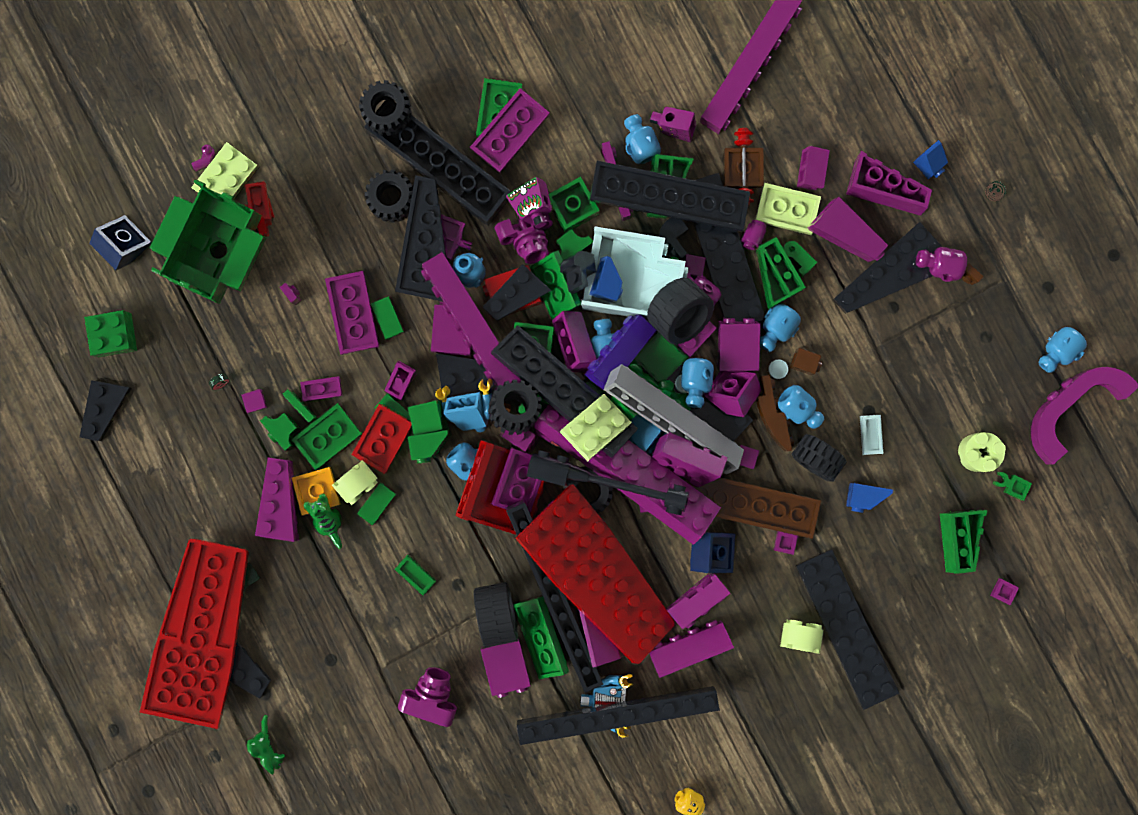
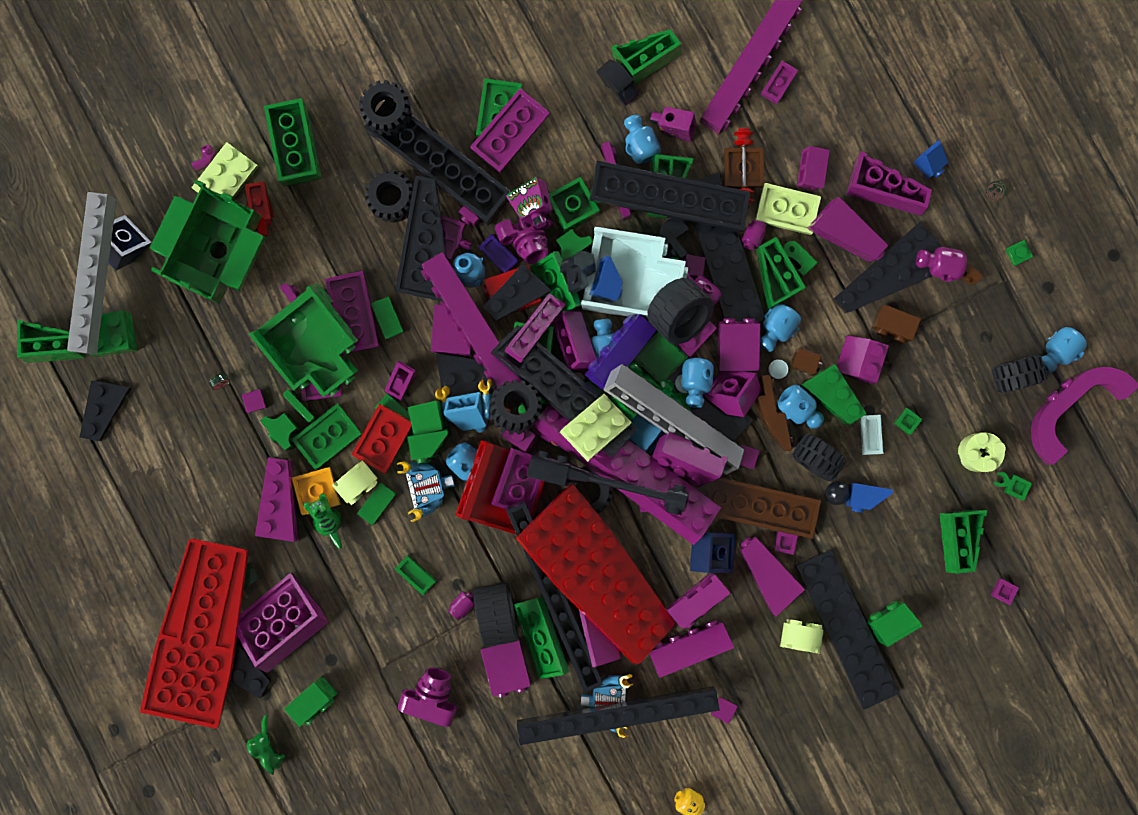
(43, 344): none -> green wedge
(92, 273): none -> light grey brick
(279, 623): none -> magenta slope
(292, 142): none -> green brick
(309, 343): none -> green panel
(314, 698): none -> green brick
(425, 487): none -> torso
(462, 605): none -> magenta brick
(468, 217): none -> magenta plate
(498, 254): none -> dark purple tile
(534, 328): none -> magenta plate
(618, 80): none -> black brick
(647, 55): none -> green wedge
(726, 711): none -> magenta tile
(772, 579): none -> magenta slope
(779, 82): none -> magenta plate
(834, 394): none -> green wedge
(837, 492): none -> black piece
(862, 359): none -> magenta slope
(893, 623): none -> green slope
(895, 323): none -> reddish brown brick
(907, 421): none -> green plate
(1018, 252): none -> green plate
(1019, 374): none -> black tyre

